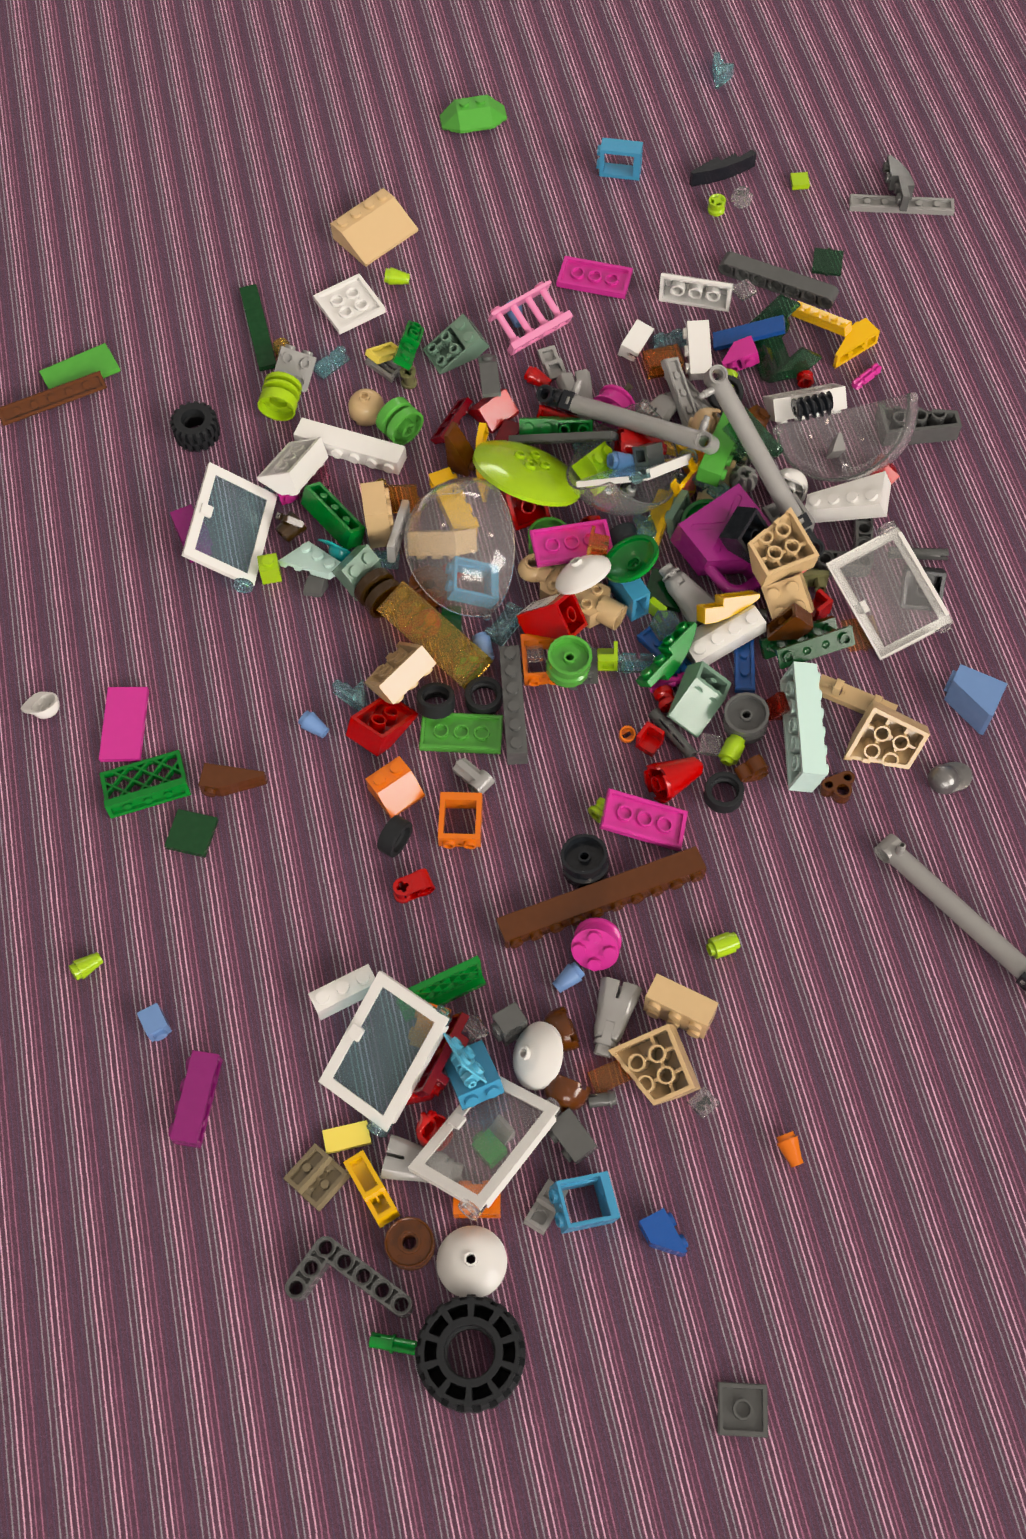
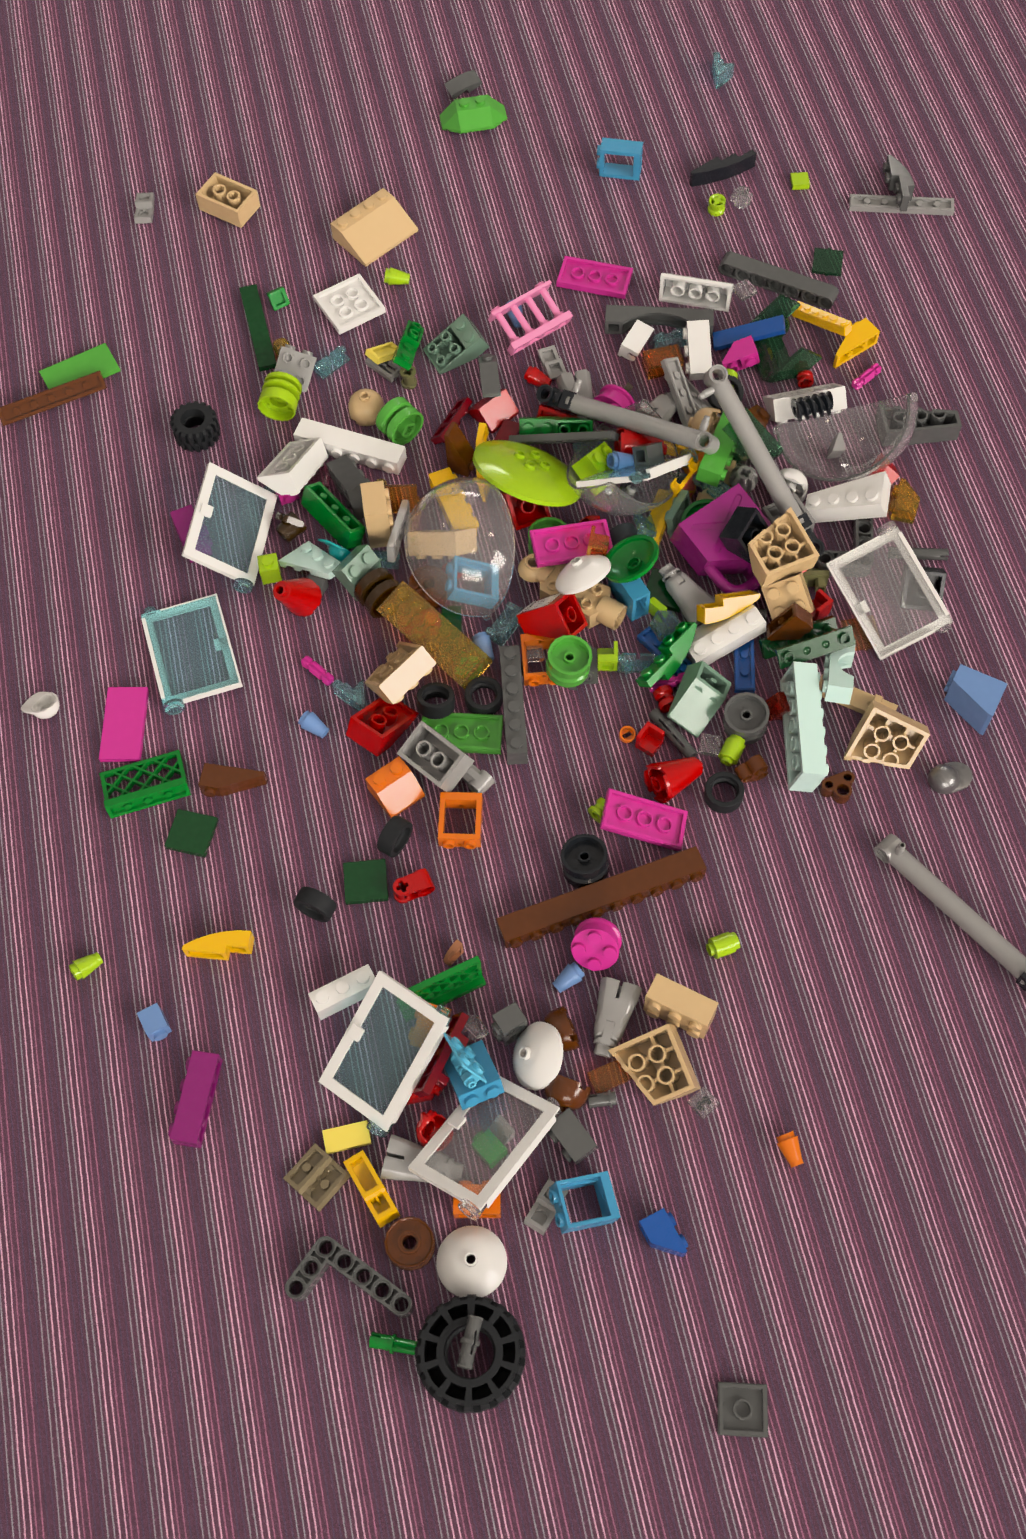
(144, 208): none -> light grey slope
(190, 652): none -> clear light blue door
(220, 945): none -> yellow slope
(228, 200): none -> tan brick
(278, 298): none -> green tile
(298, 595): none -> red cone
(315, 904): none -> black tyre
(317, 670): none -> dark pink axle
(347, 480): none -> dark grey wedge
(365, 881): none -> dark green tile
(435, 757): none -> light grey brick
(453, 953): none -> nougat tile
(463, 82): none -> dark grey slope
(470, 1342): none -> dark grey pin
(621, 318): none -> dark grey arch
(837, 683): none -> light aqua arch
(905, 504): none -> clear yellow slope

